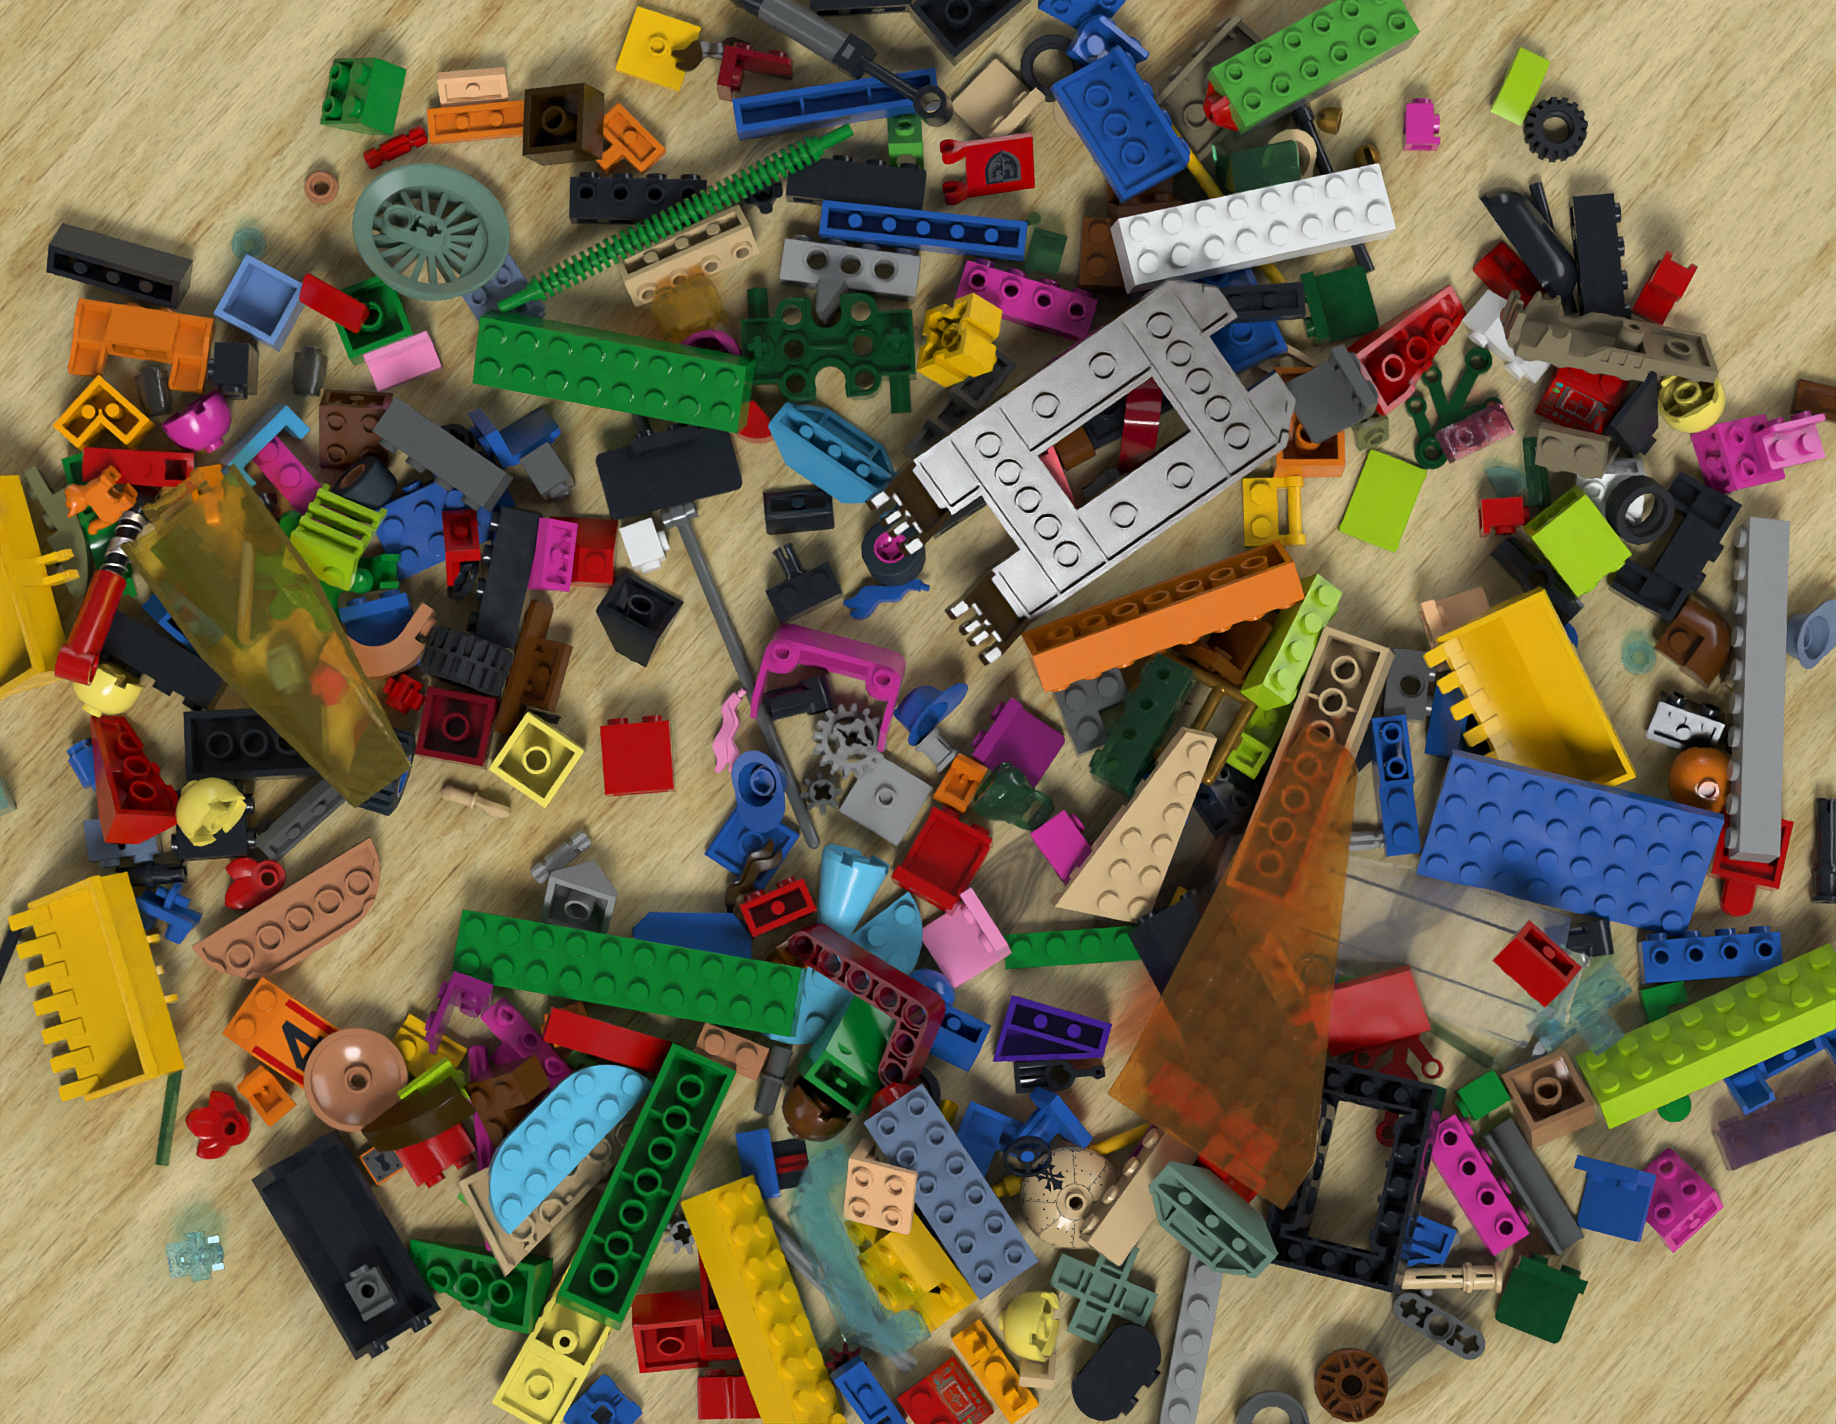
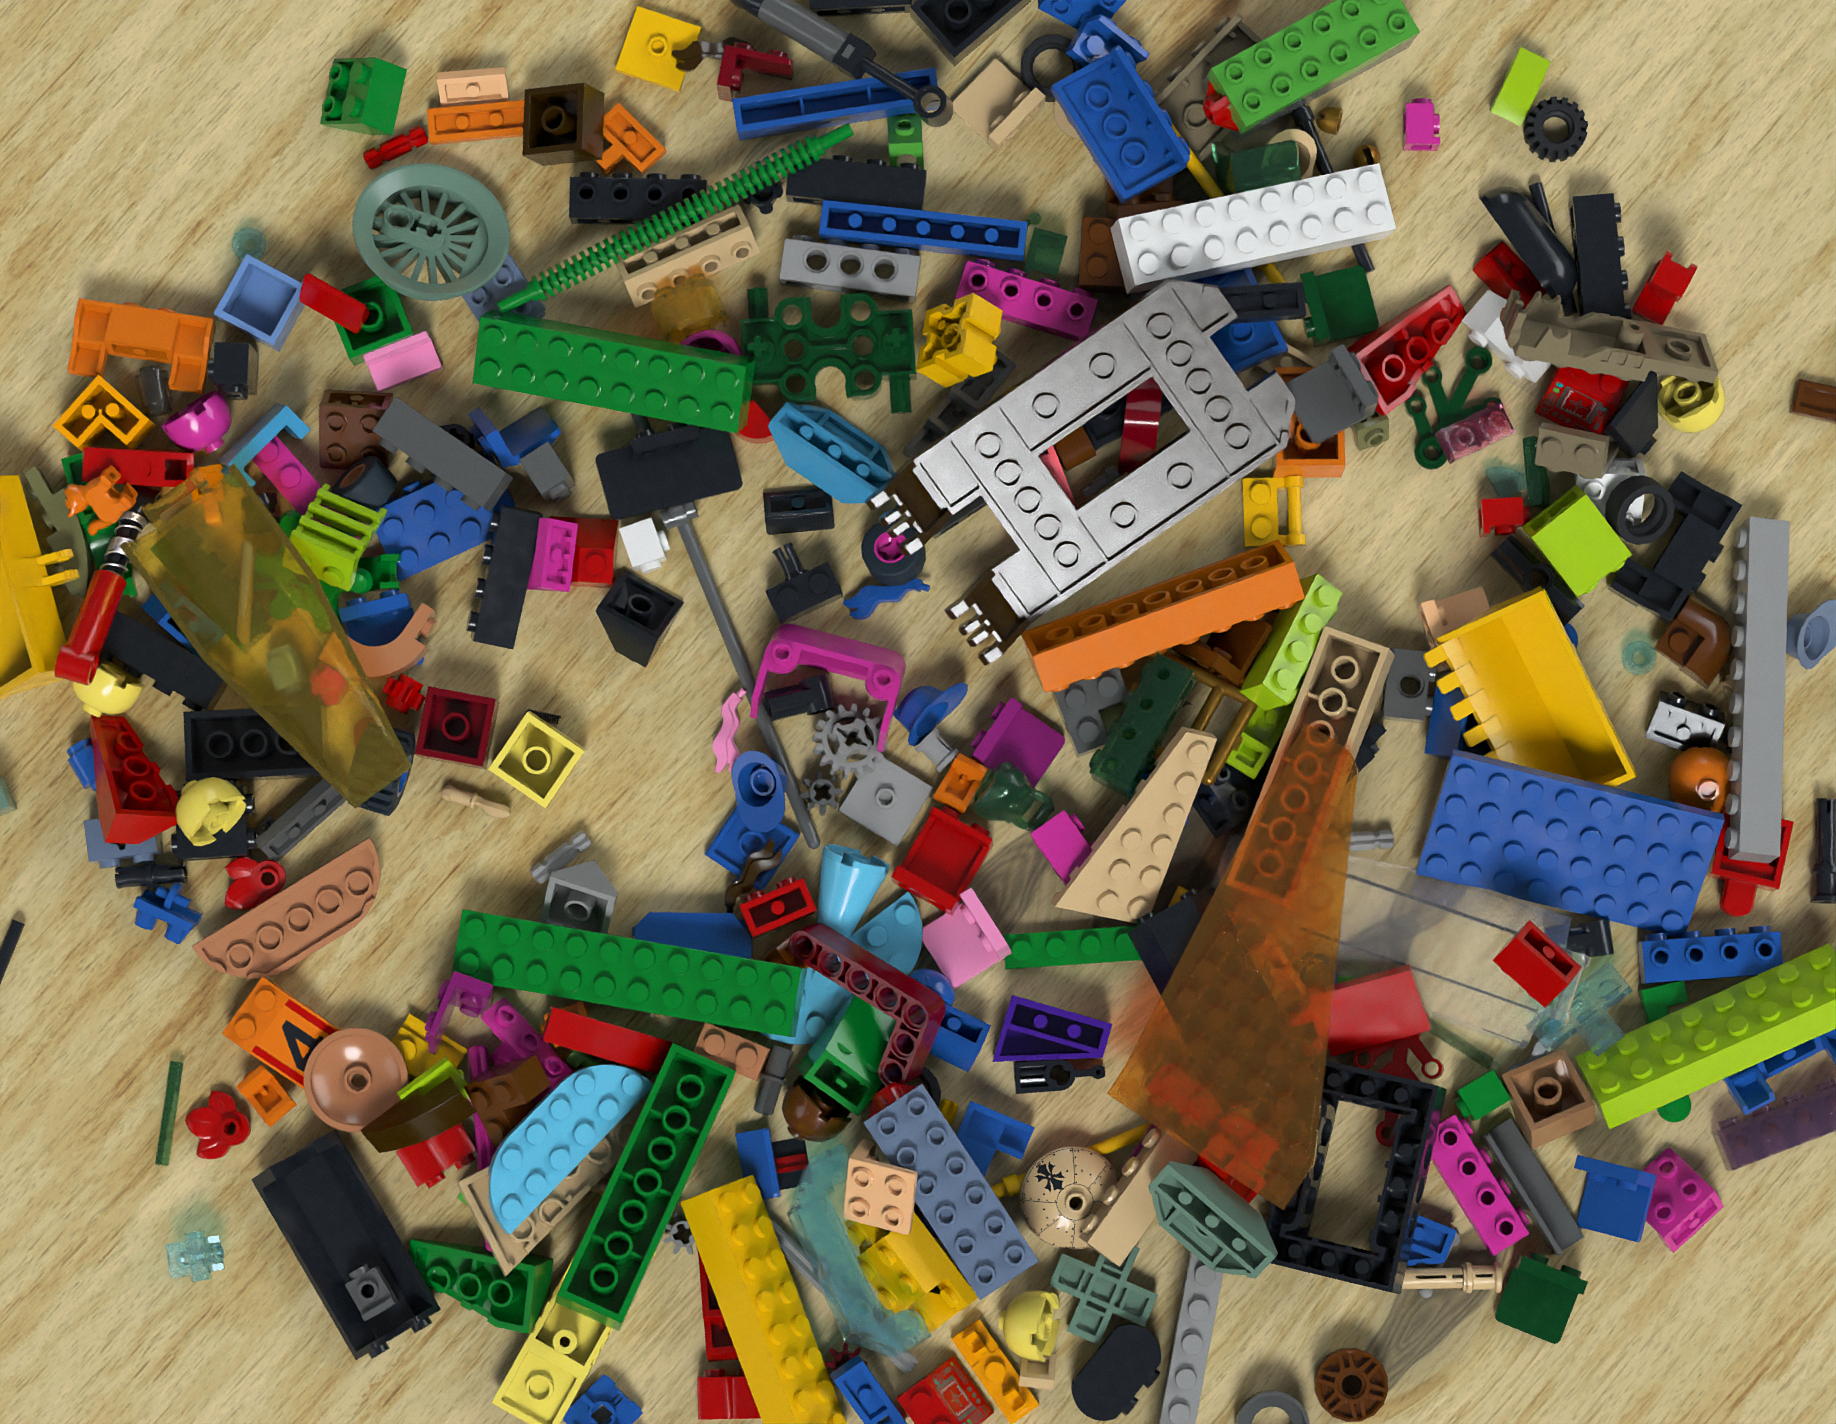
(100, 987): yellow piece -> none
(119, 266): black brick -> none
(309, 371): clear smoke brick -> none
(321, 177): nougat plate -> none
(381, 1165): tile -> none
(461, 551): red piece -> none
(466, 661): black tyre -> none
(535, 672): reddish brown bracket -> none
(637, 756): red brick -> none
(669, 1331): red slope -> none
(828, 299): dark grey slope -> none
(990, 166): red flag -> none
(1040, 1128): blue piece -> none
(1382, 501): lime piece -> none
(1394, 785): blue slope -> none
(1465, 1331): dark grey beam -> none
(1730, 456): dark pink bracket -> none
(1790, 442): dark pink bracket -> none

